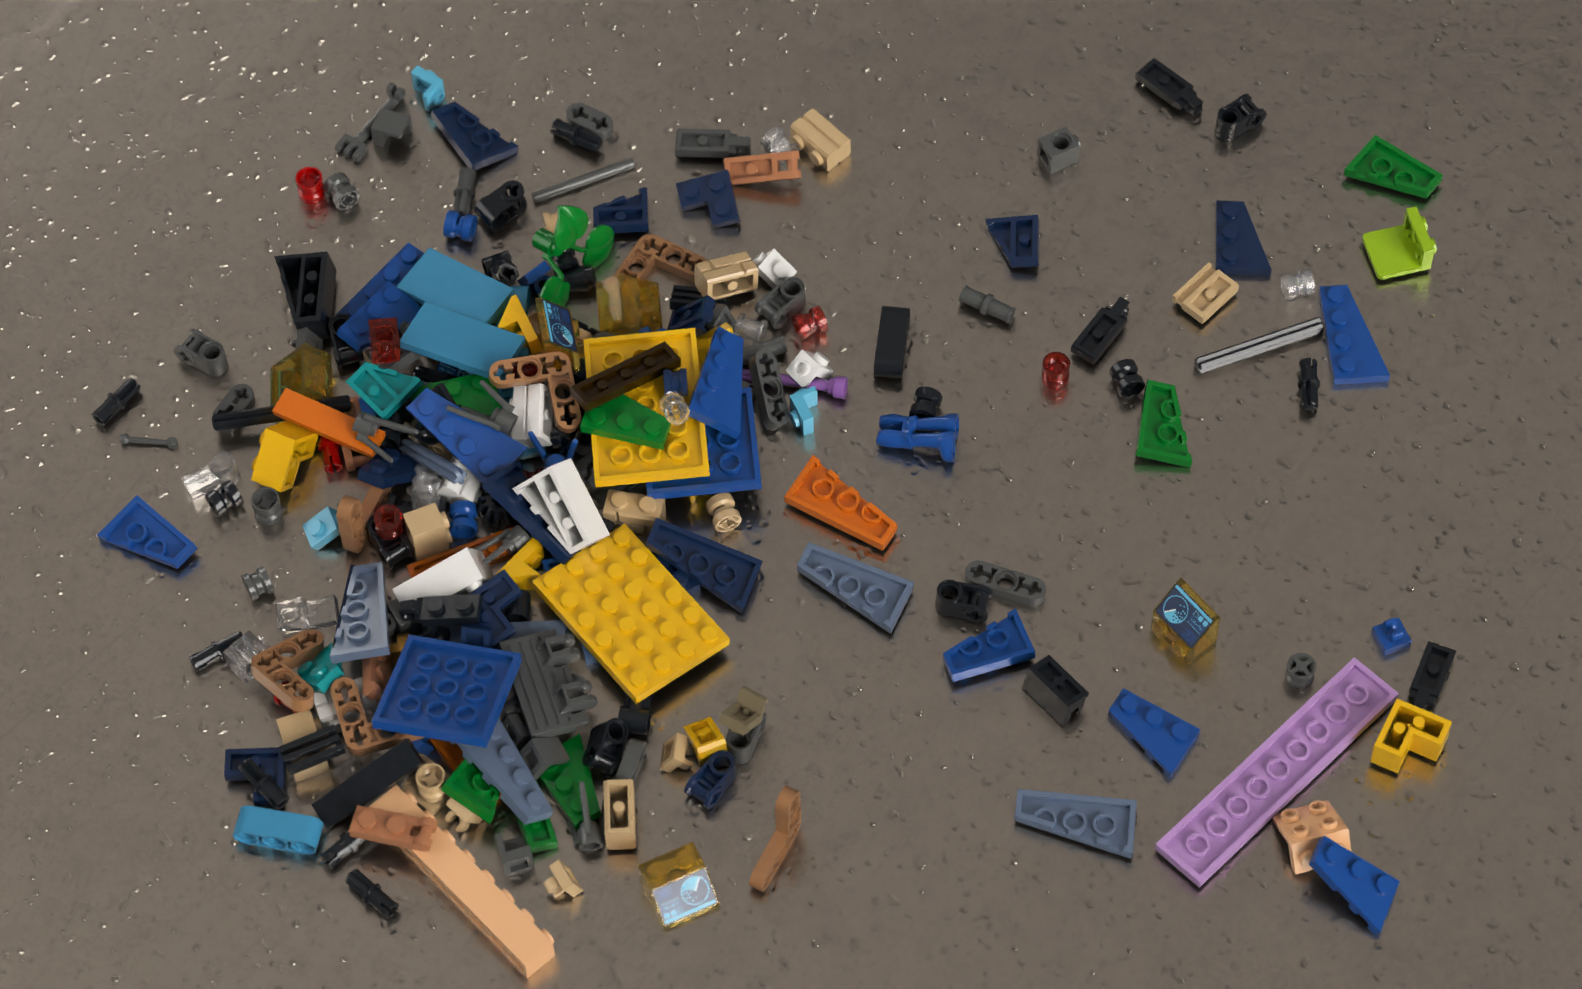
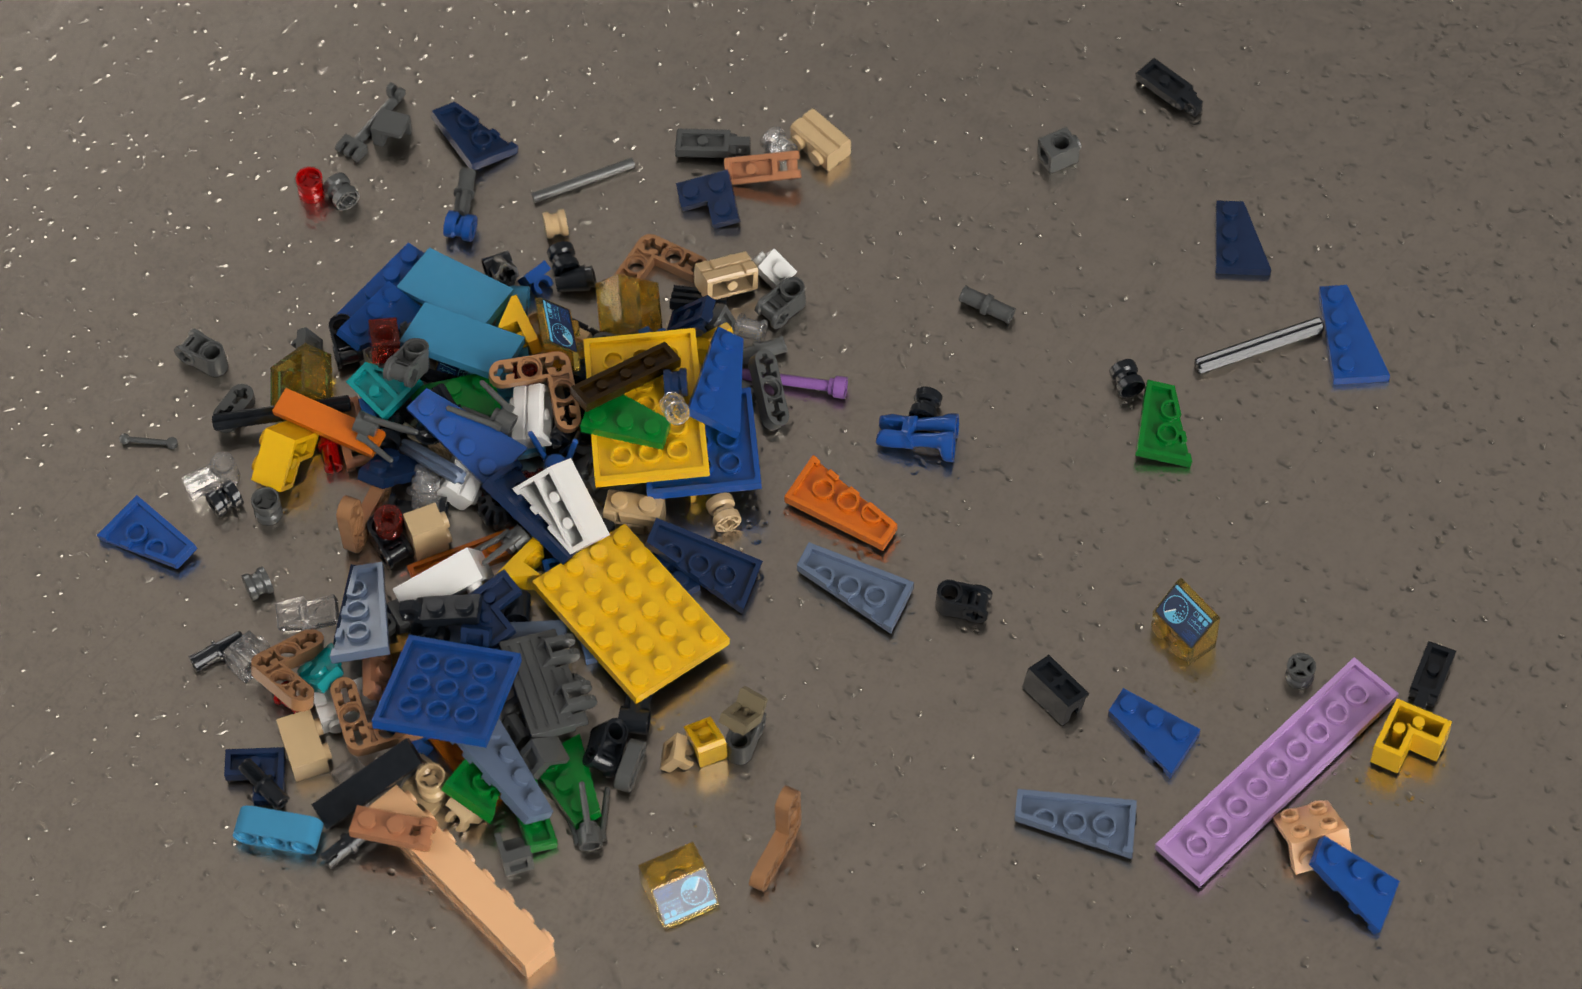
(115, 402): black axle -> none
(309, 289): black wedge -> none
(310, 745): black tile -> none
(322, 528): medium azure bracket -> none
(371, 893): black axle -> none
(408, 362): none -> dark grey piece
(429, 85): medium azure bracket -> none
(463, 519): blue wheel -> none
(499, 207): black piece -> none
(562, 881): tan tile -> none
(571, 225): green plant -> none
(576, 135): black axle -> none
(590, 119): dark grey beam -> none
(619, 814): tan brick -> none
(624, 214): dark blue wing -> none
(709, 783): dark blue piece -> none
(799, 409): medium azure bracket -> none
(808, 366): white bracket -> none
(809, 323): clear red wheel -> none
(891, 342): black beam -> none
(993, 649): blue wing -> none
(1017, 238): dark blue wing -> none
(1027, 581): dark grey beam -> none
(1055, 370): clear red wheel -> none
(1101, 331): black hinge -> none
(1205, 293): tan plate -> none
(1238, 118): black piece -> none
(1297, 284): clear wheel -> none
(1308, 384): black axle -> none
(1391, 636): blue tile -> none
(1393, 168): green wing -> none
(1401, 248): lime bracket -> none

